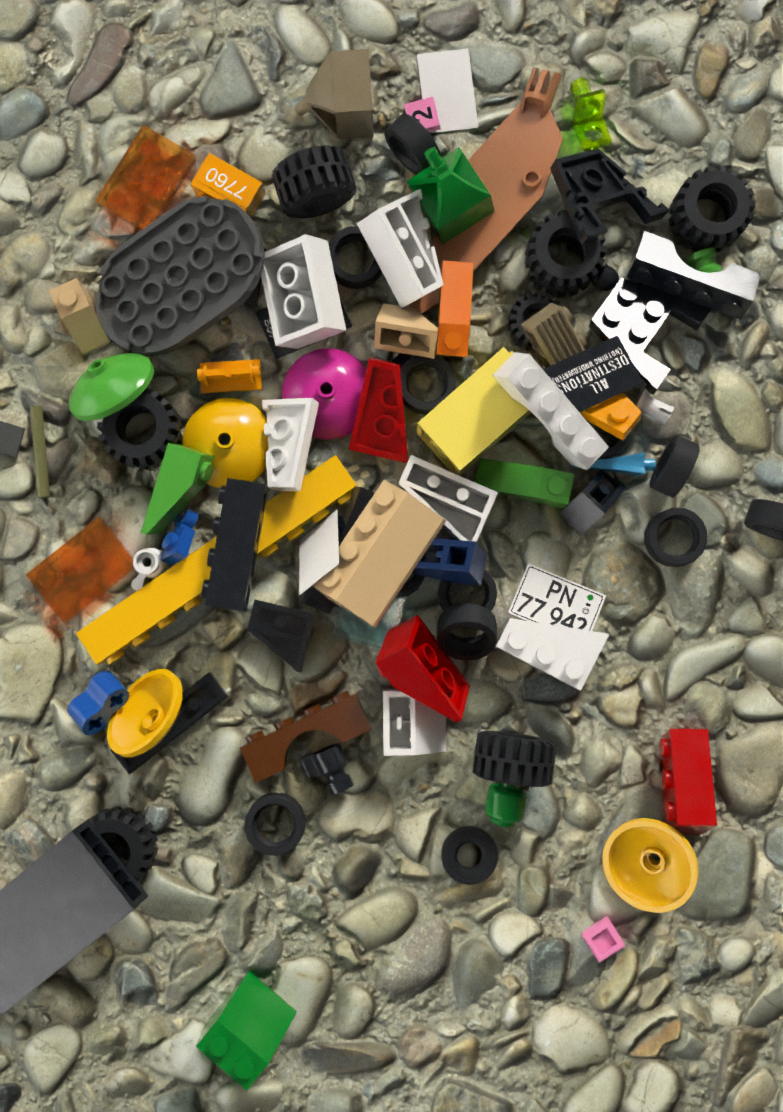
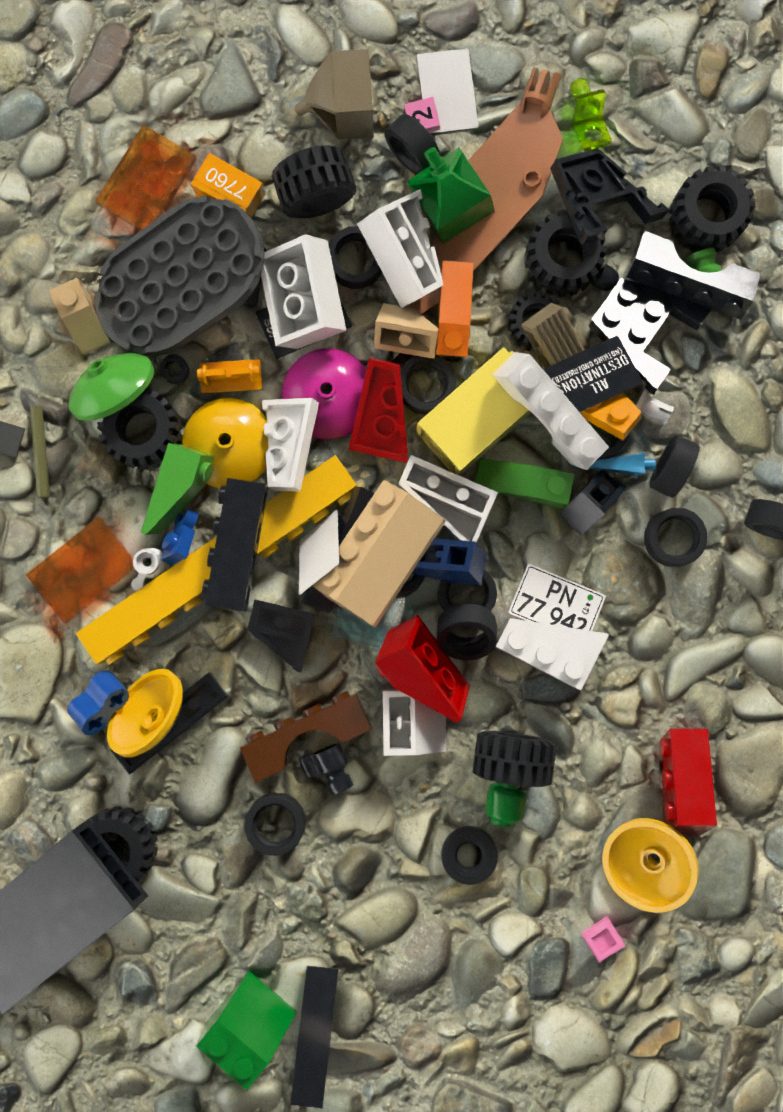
(167, 374): none -> black bush
(314, 1037): none -> black slope

